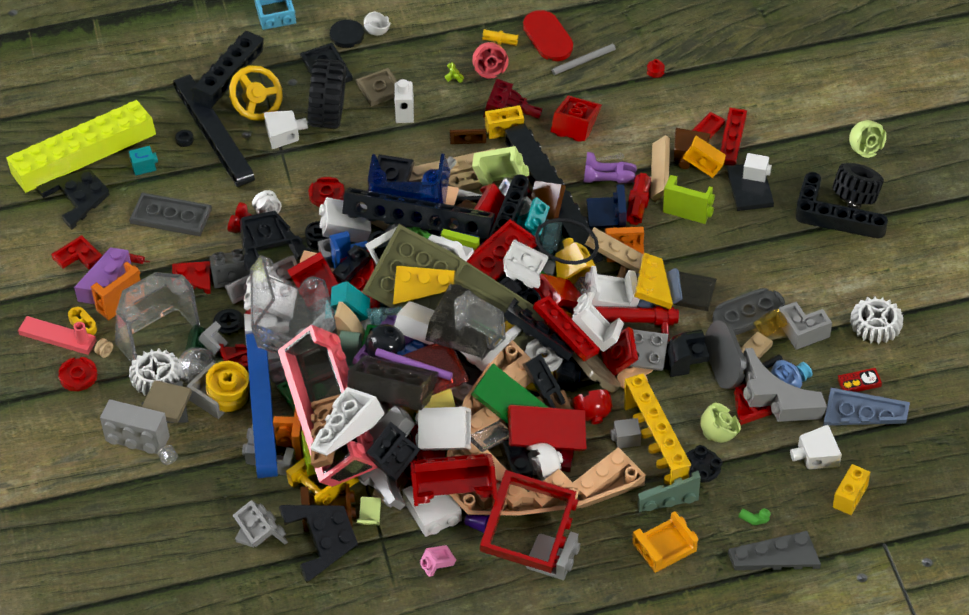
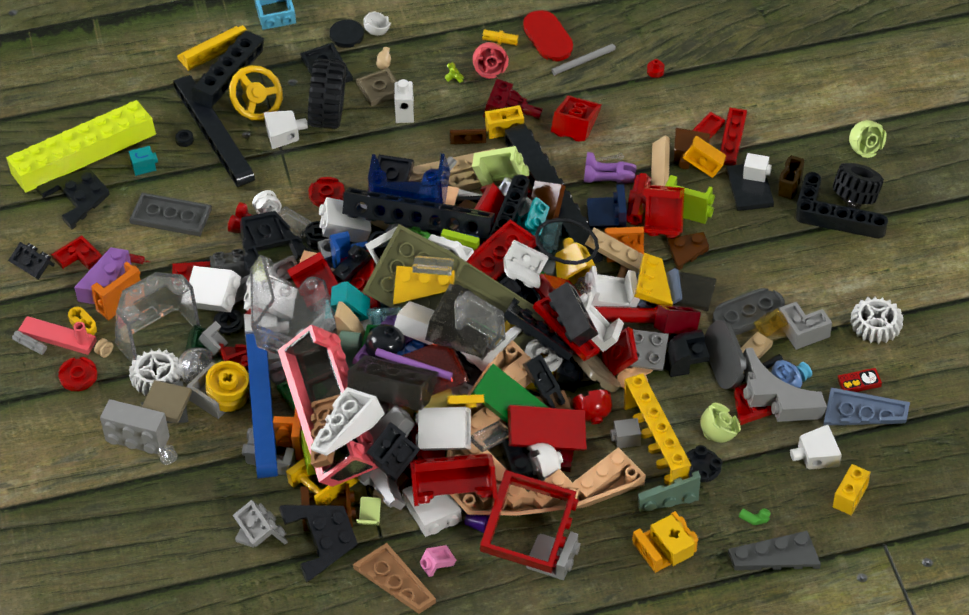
(29, 260): none -> black bracket
(29, 342): none -> light grey axle
(210, 49): none -> yellow fence
(214, 288): none -> white brick
(295, 221): none -> clear tile
(383, 58): none -> tan cylinder
(395, 577): none -> medium nougat wing
(433, 265): none -> clear tile
(468, 401): none -> yellow wing
(572, 314): none -> black brick
(664, 210): none -> red panel
(672, 539): none -> yellow brick
(676, 319): none -> dark red brick
(687, 248): none -> reddish brown wing
(791, 177): none -> dark brown brick

